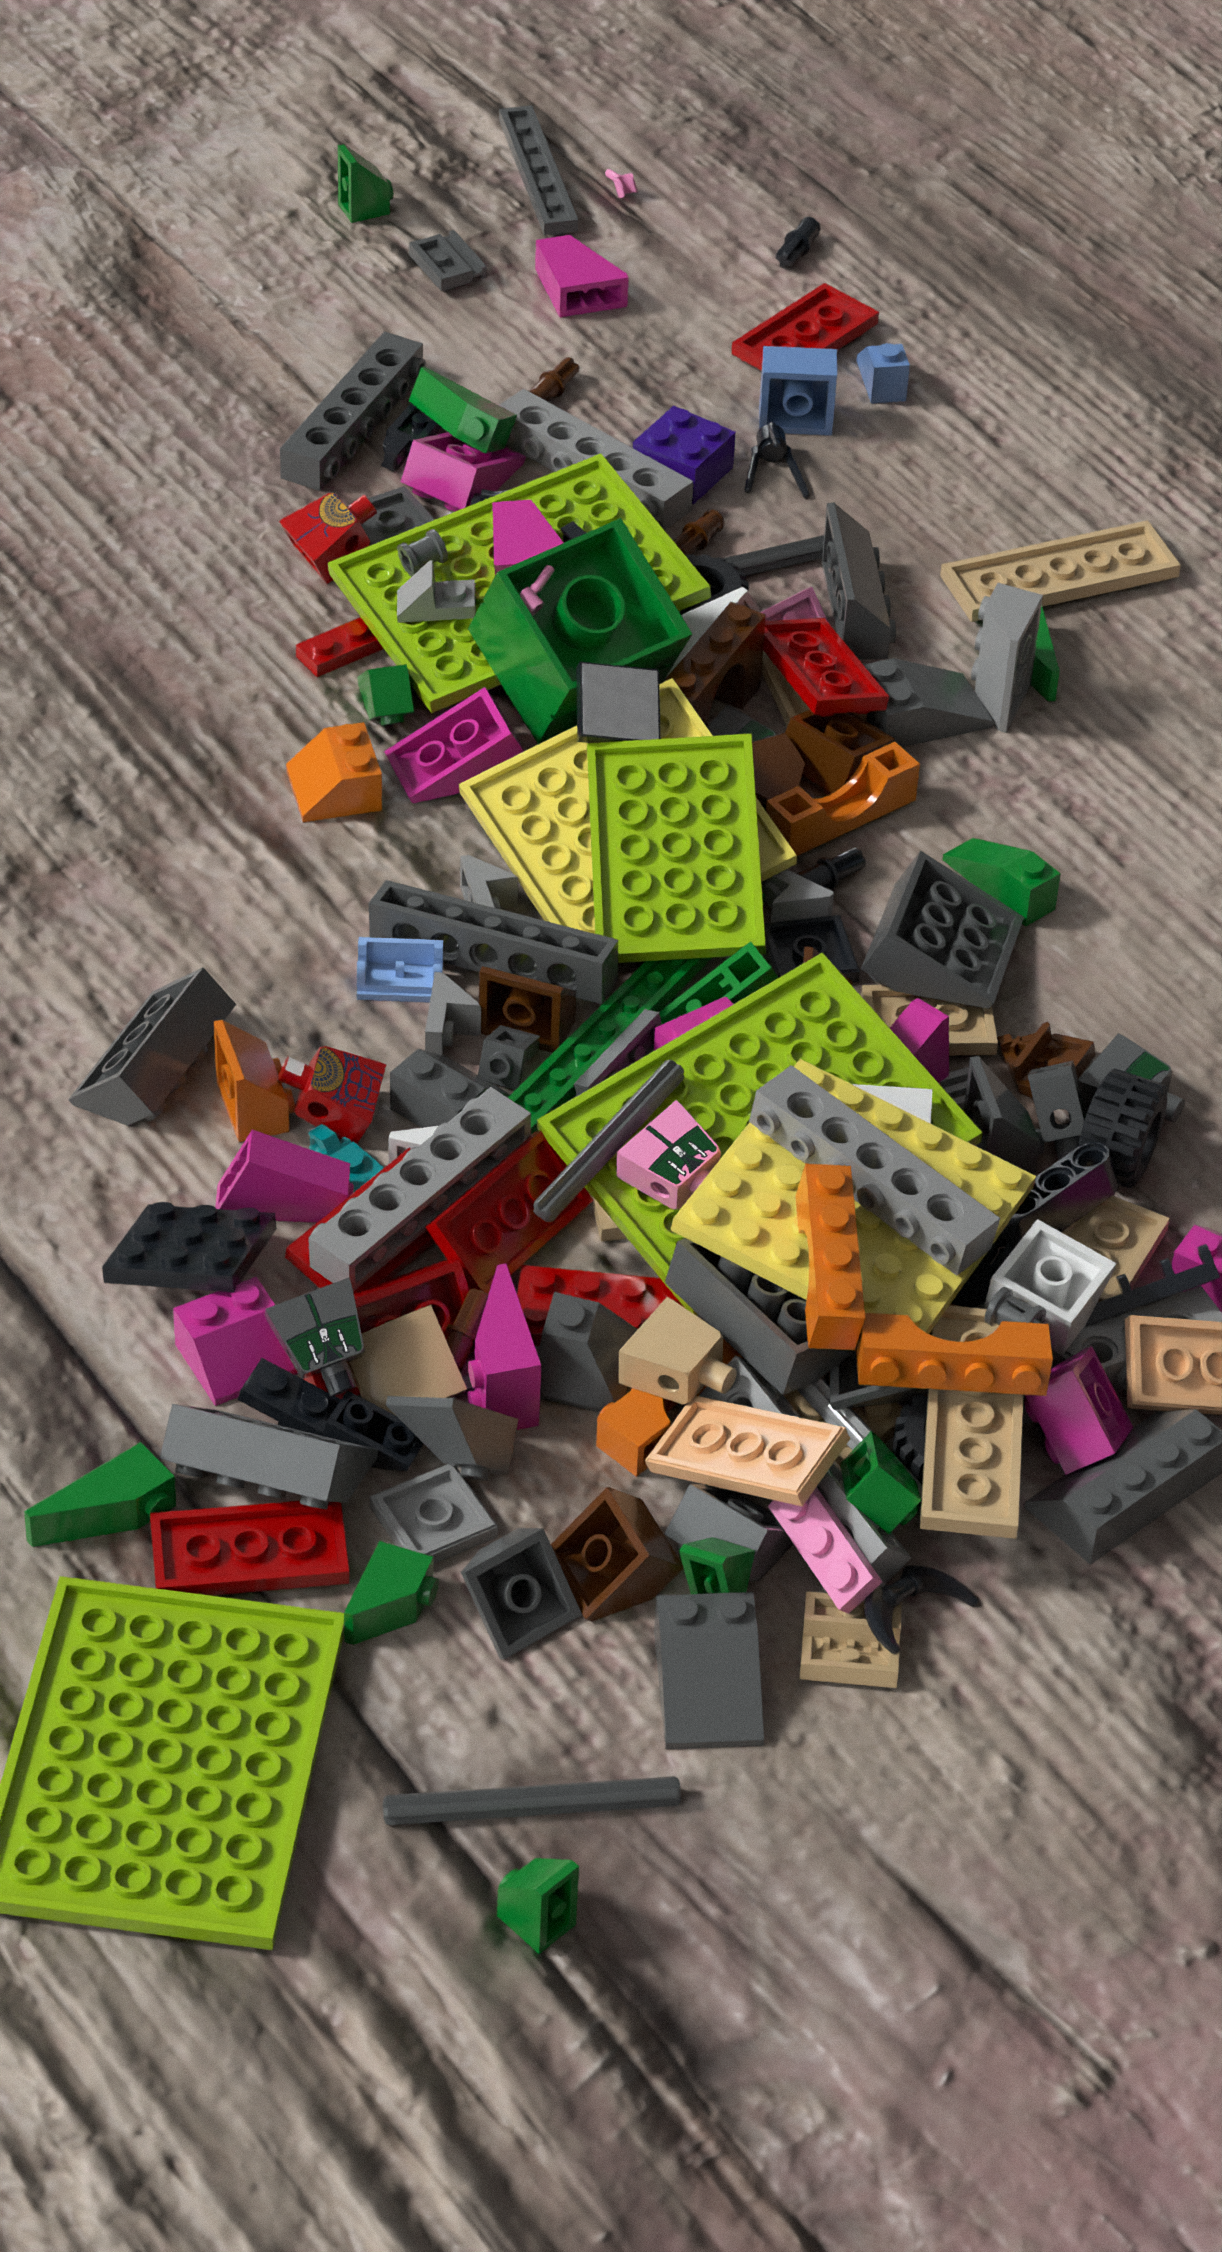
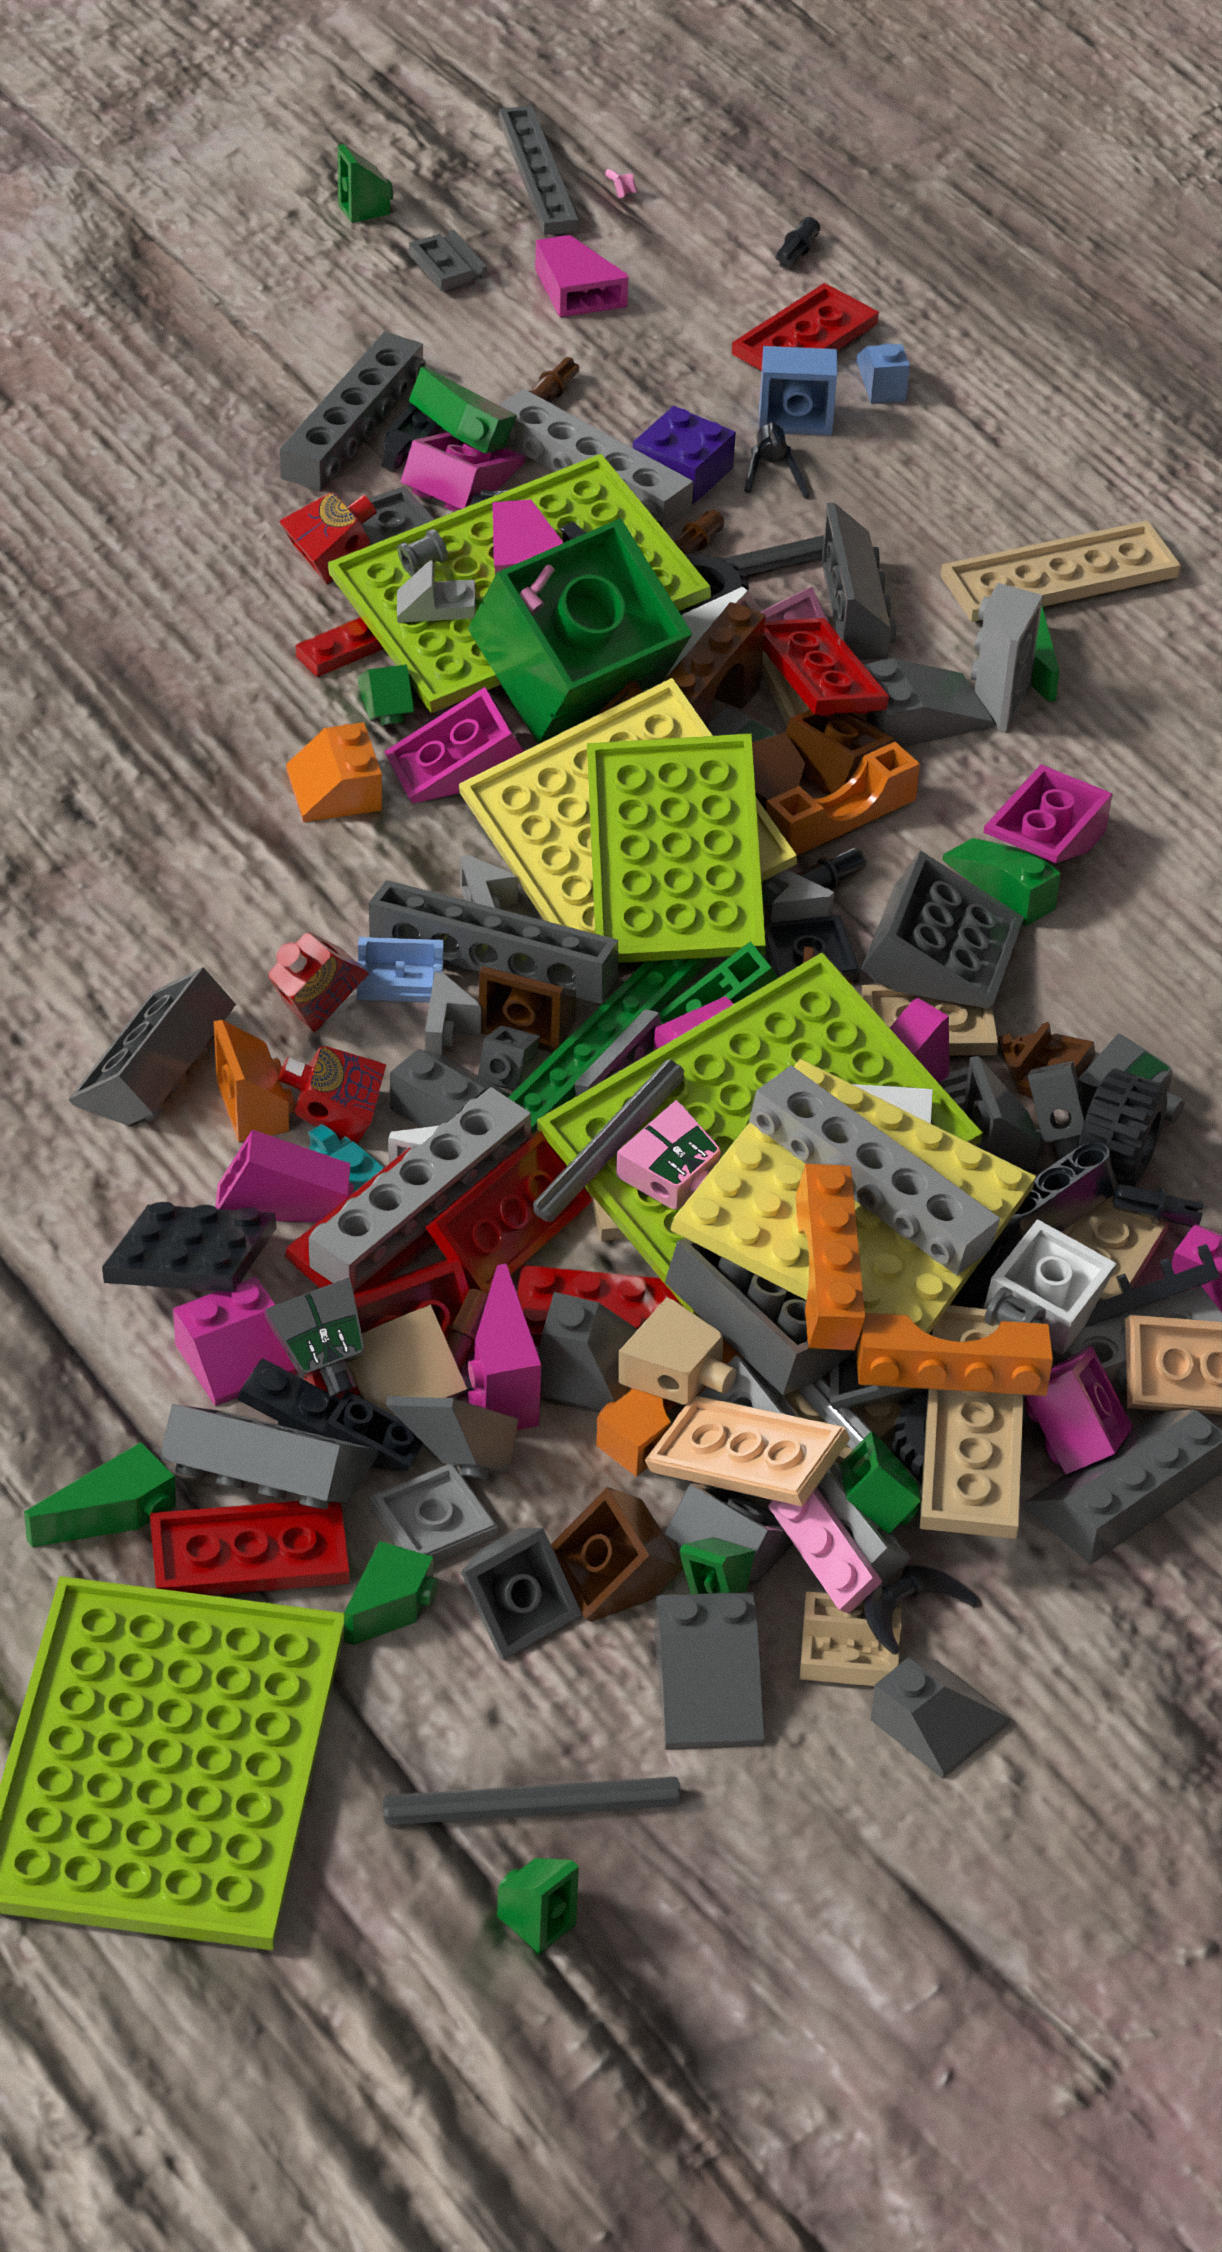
(314, 978): none -> torso
(617, 703): flat silver tile -> none
(934, 1714): none -> dark grey slope
(1052, 816): none -> dark pink slope
(1157, 1205): none -> black axle

